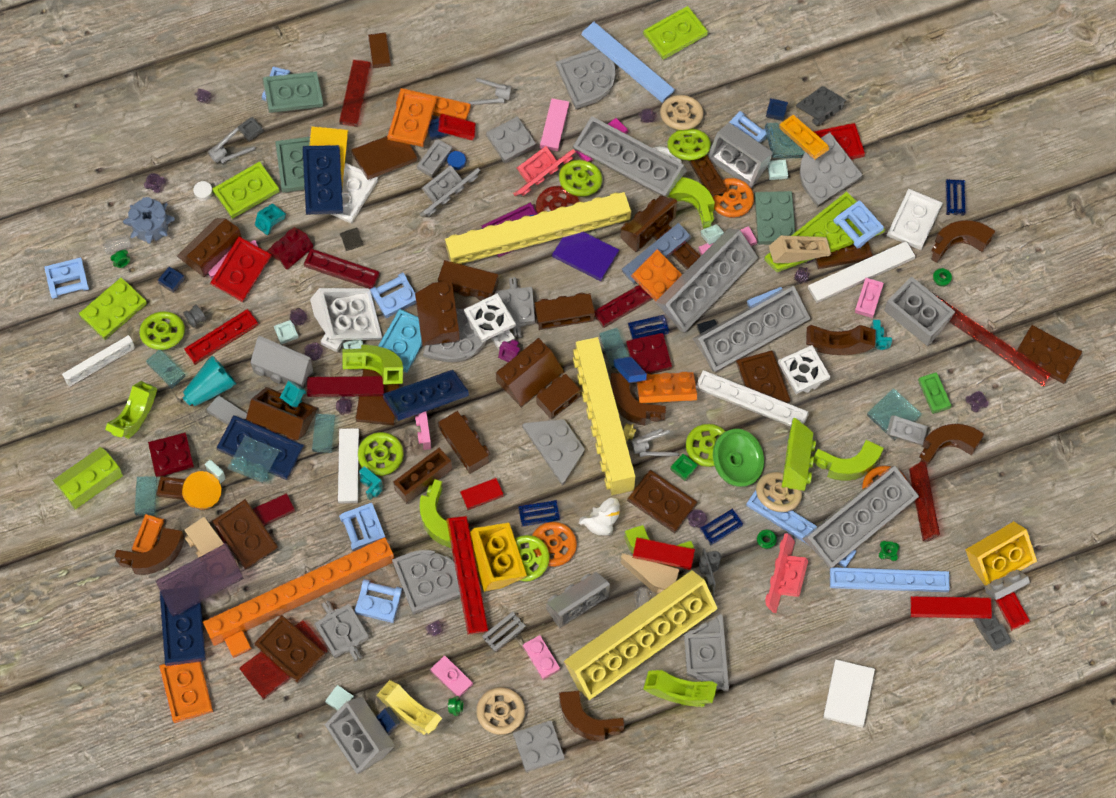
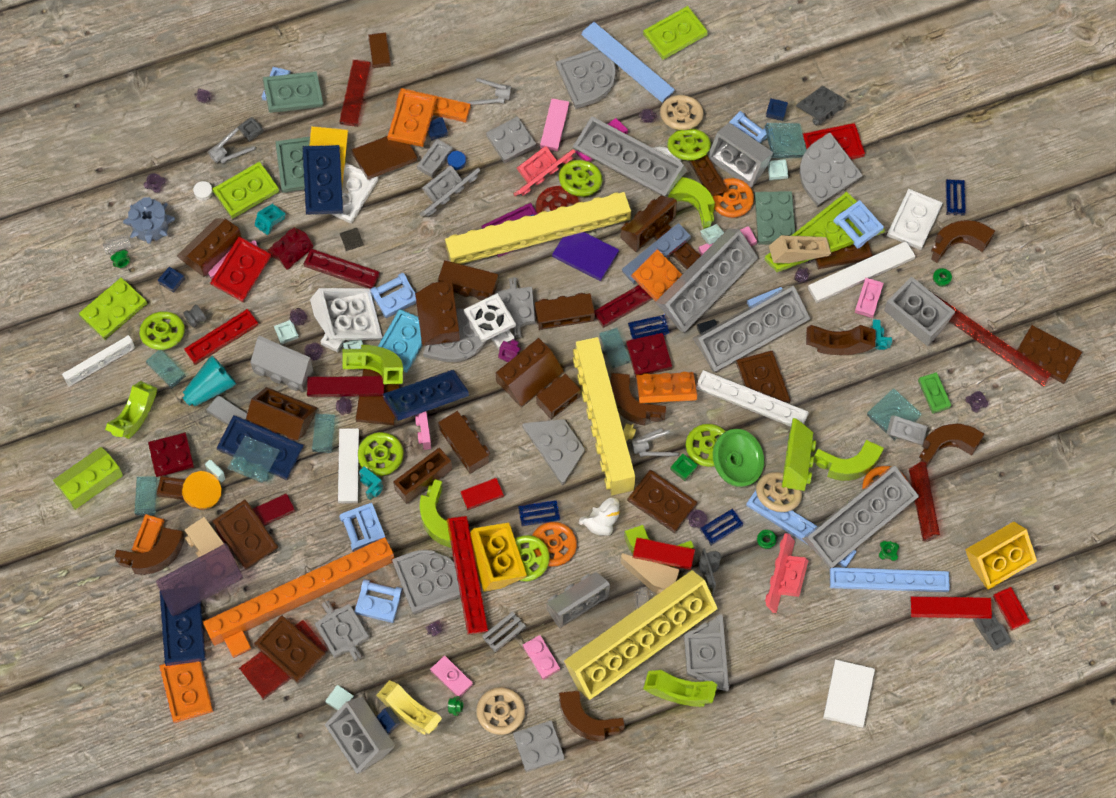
(66, 272): light blue plate -> none
(292, 394): teal tile -> none
(456, 127): red tile -> none
(630, 369): blue tile -> none
(802, 370): white piece -> none
(804, 137): light orange plate -> none
(1007, 584): light grey plate -> none

